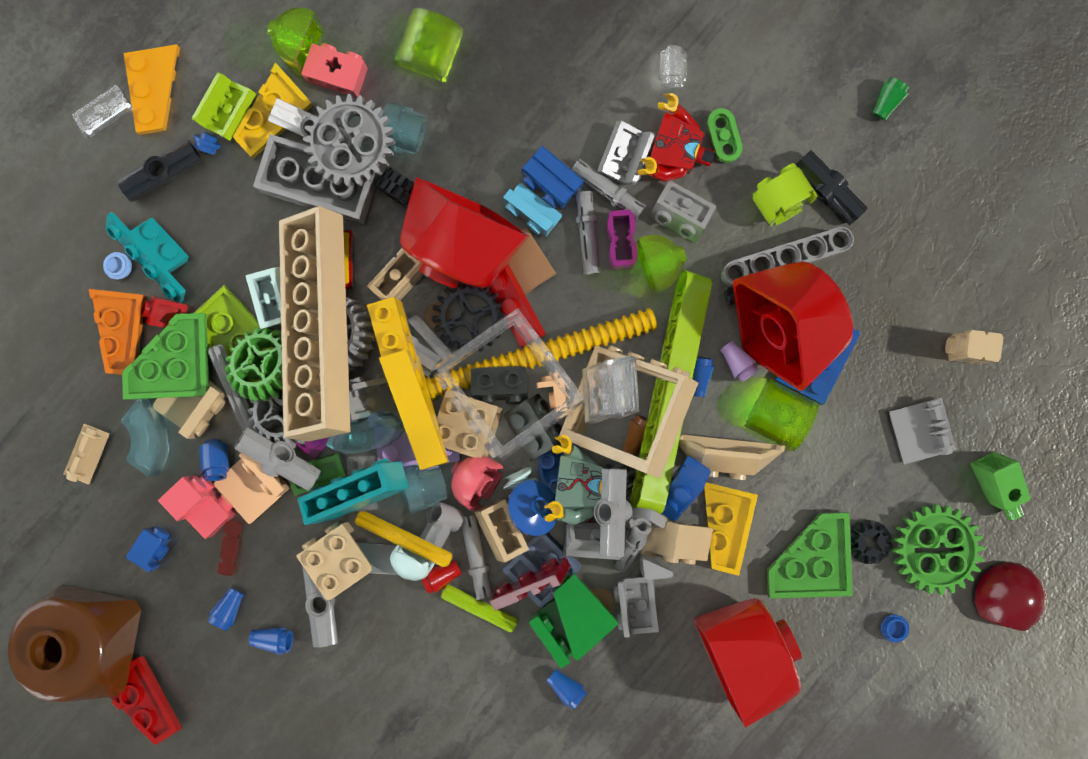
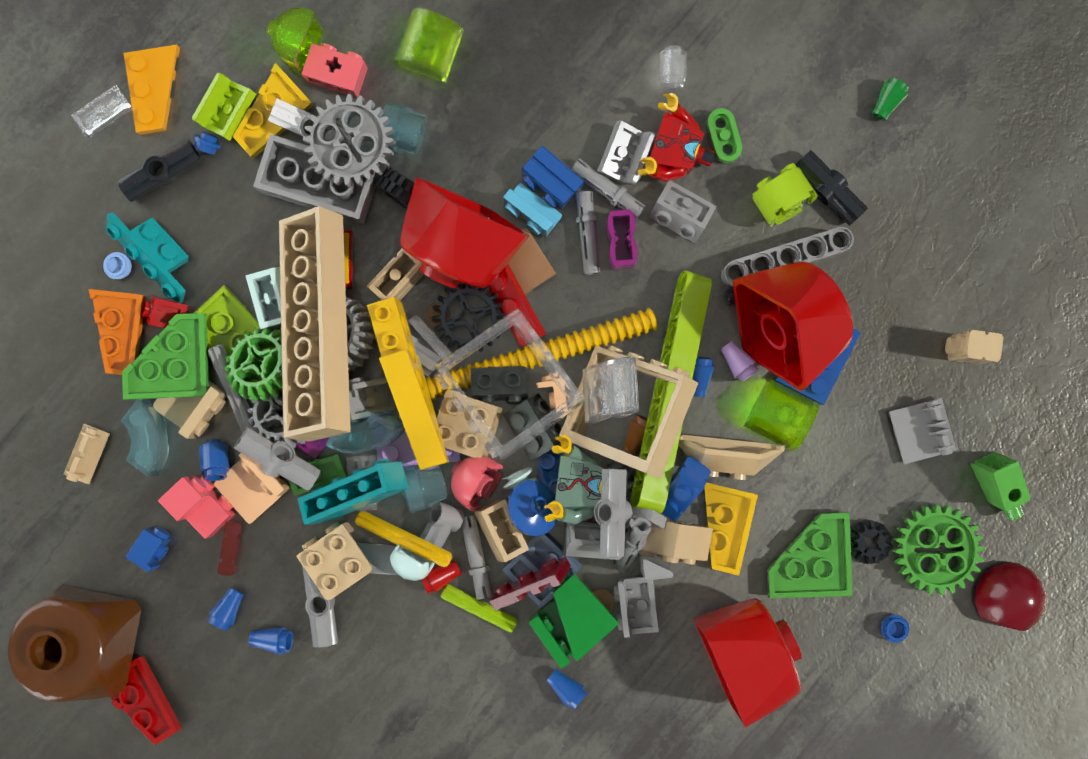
(660, 262): clear neon green brick -> none

